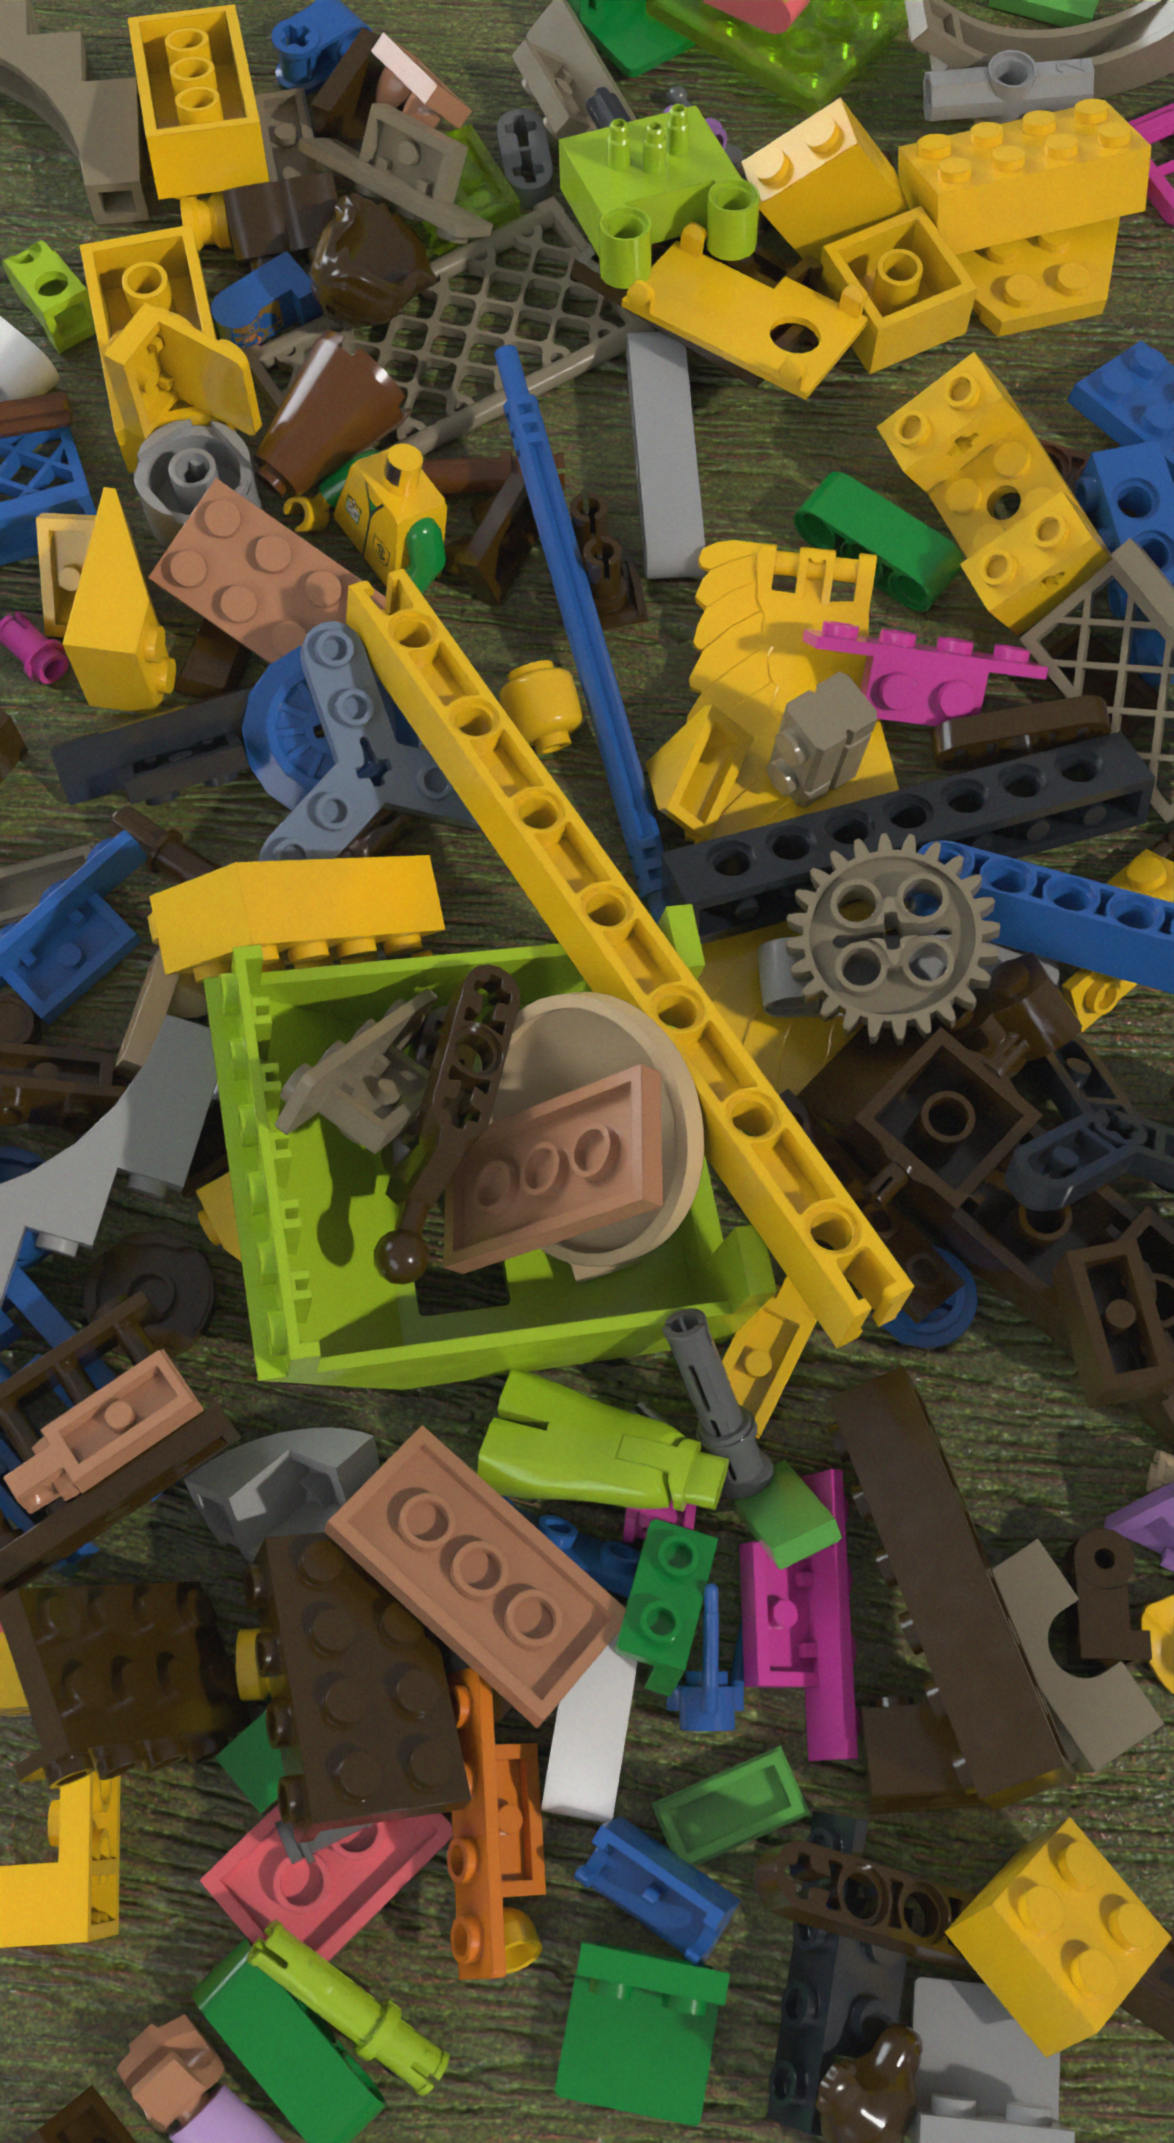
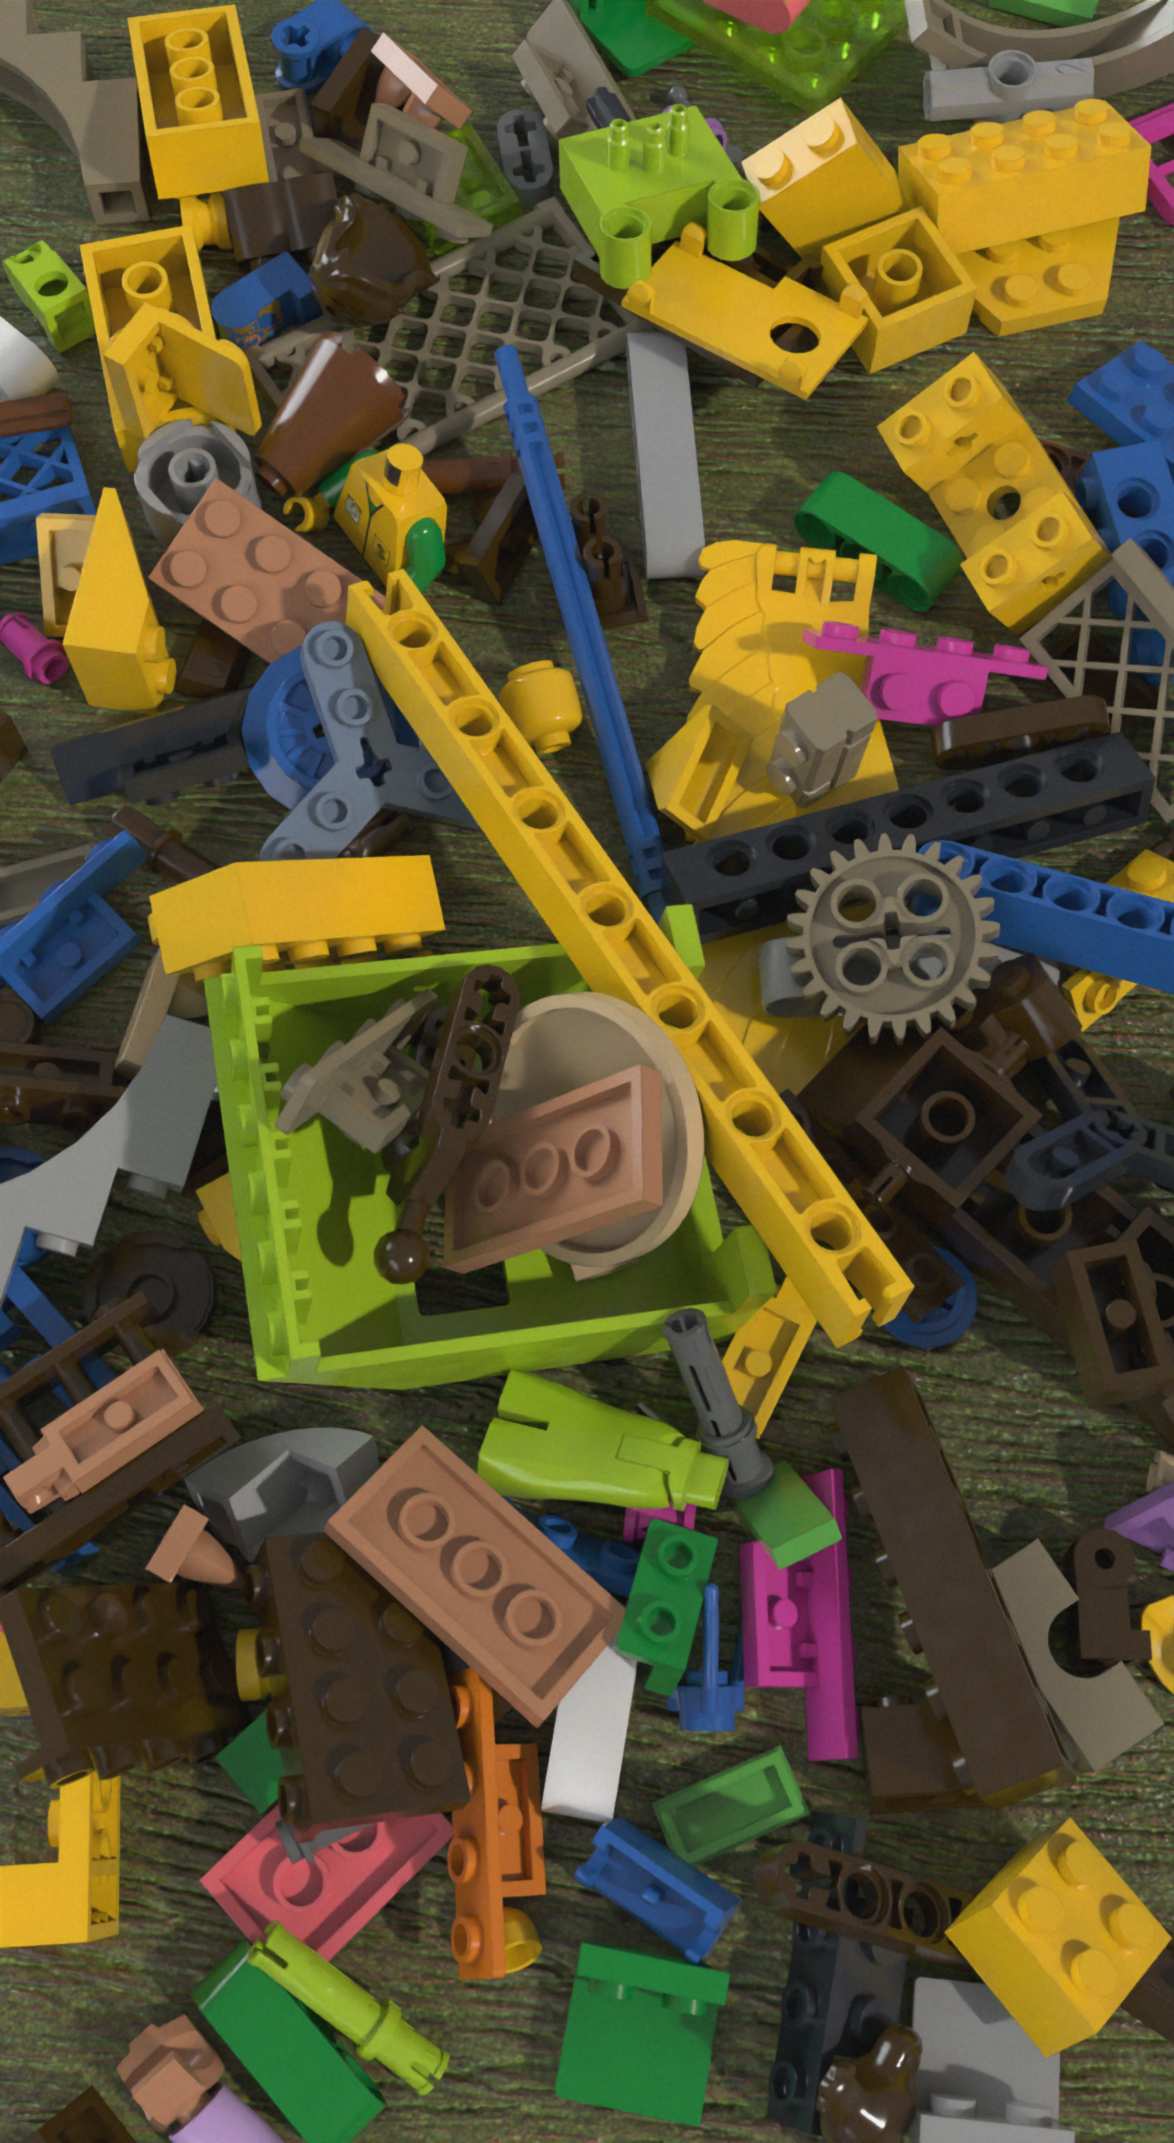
(194, 1554): none -> nougat tile

